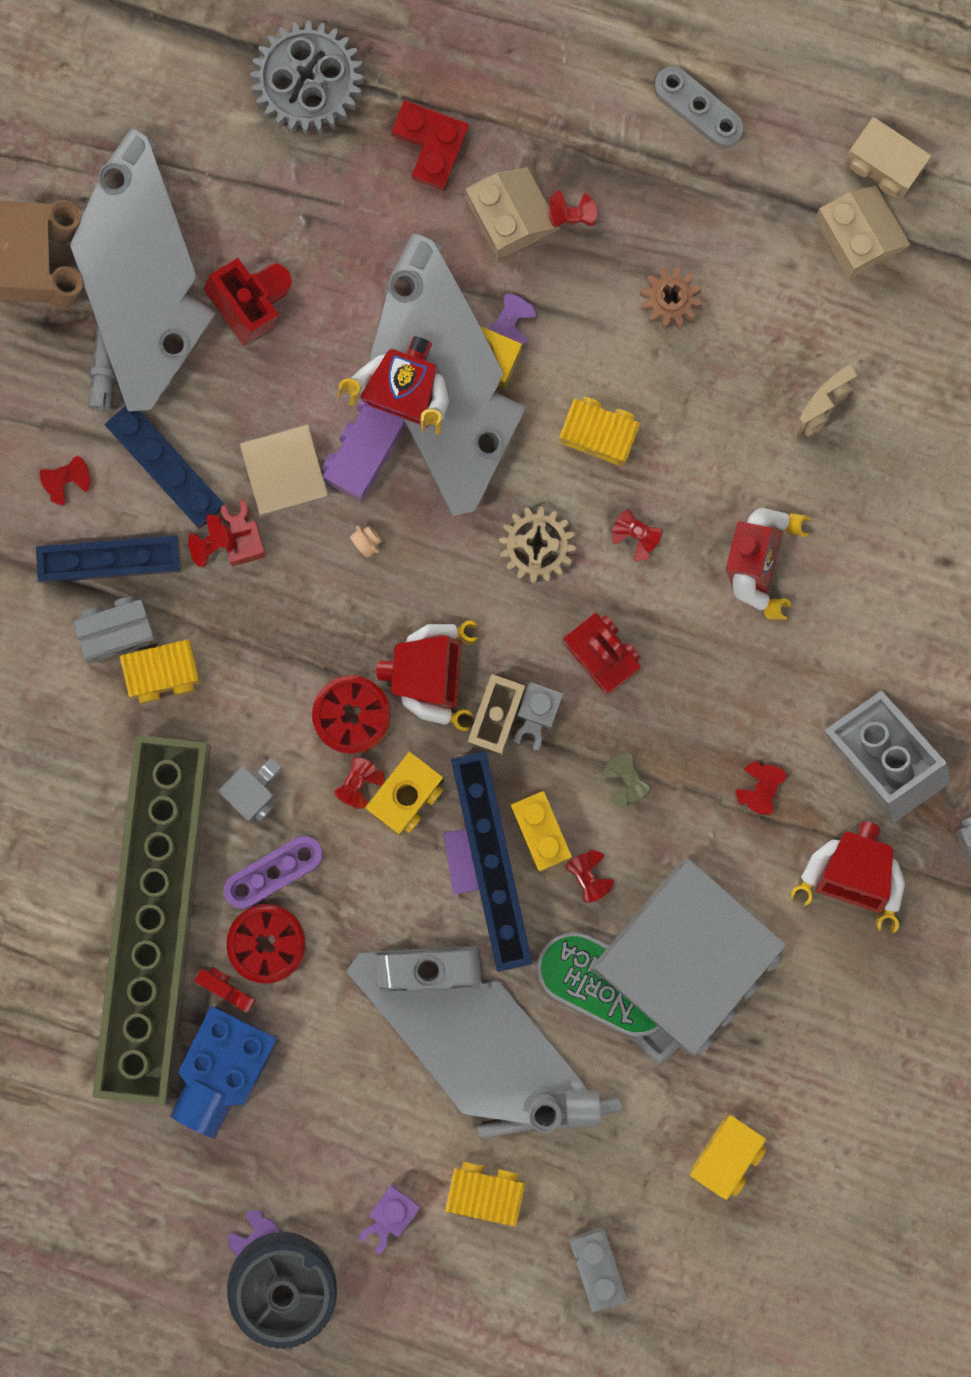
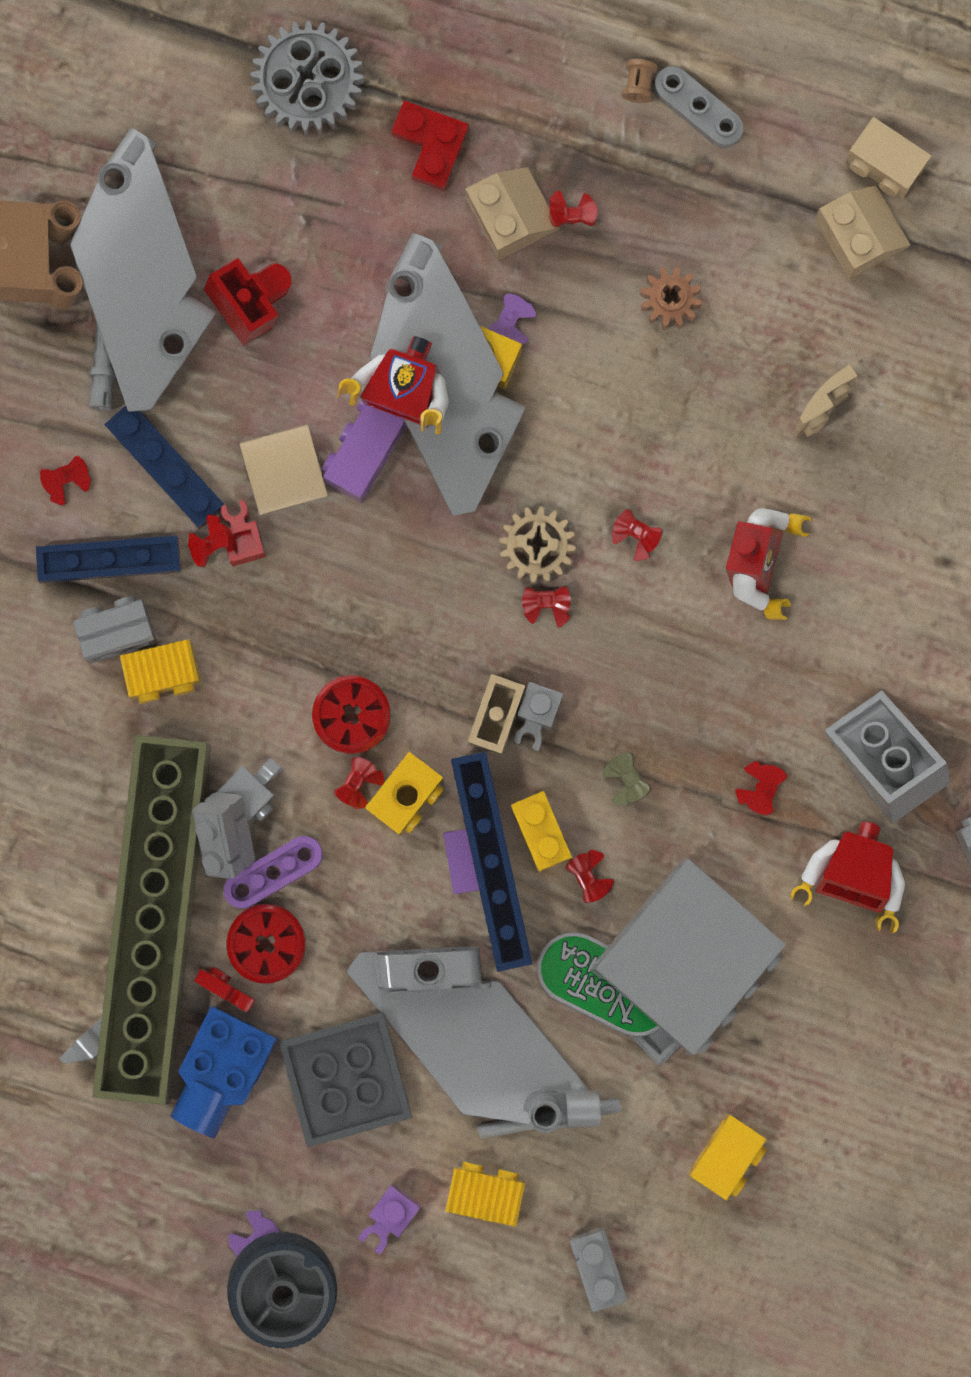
(85, 1046): none -> light grey piece
(223, 835): none -> light grey brick
(345, 1079): none -> dark grey plate
(366, 540): light nougat plate -> none
(428, 672): red torso -> none
(558, 600): none -> red piece
(599, 431): yellow brick -> none
(602, 653): red brick -> none
(639, 81): none -> medium nougat bush

